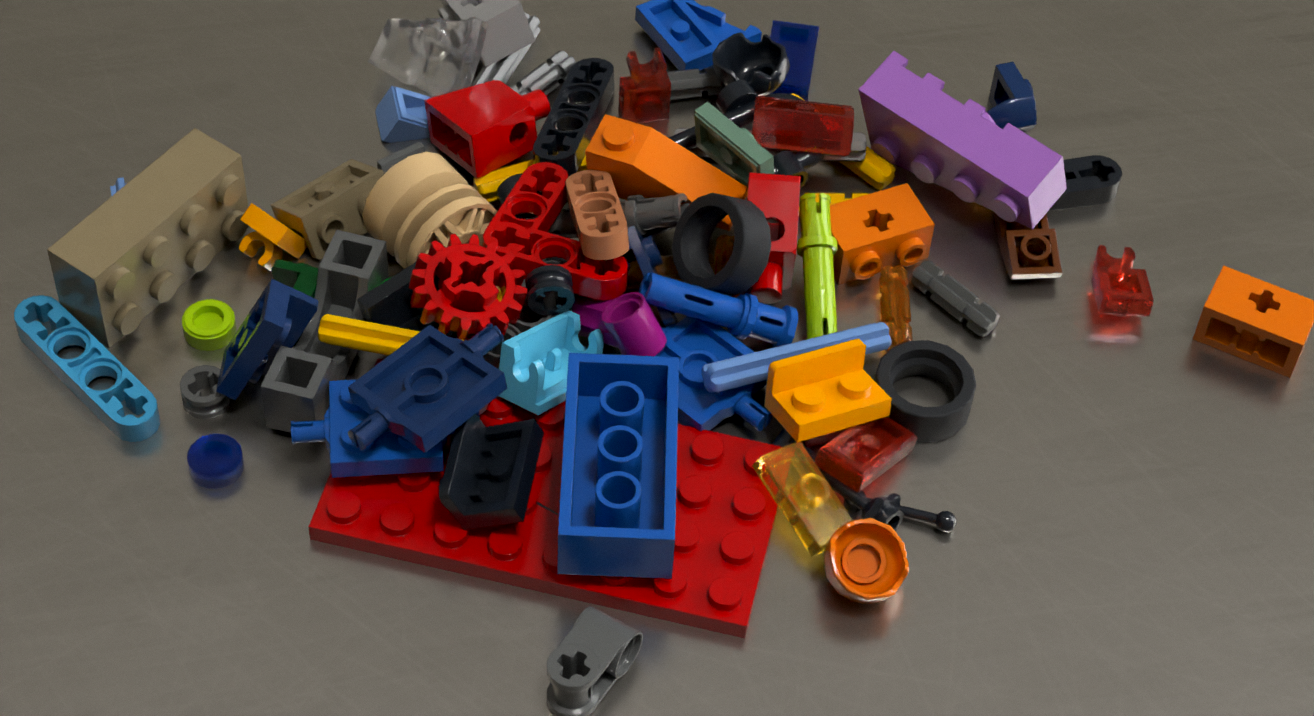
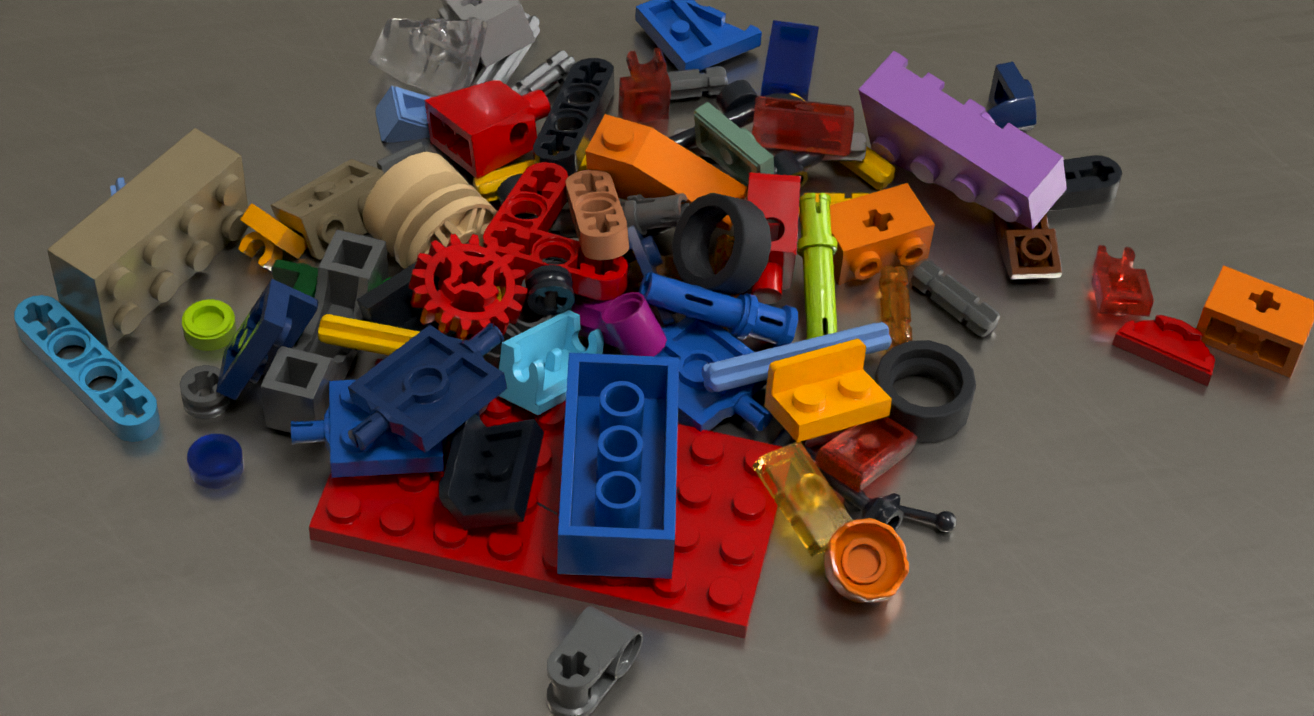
(760, 63): black hair -> none
(1169, 345): none -> red tile

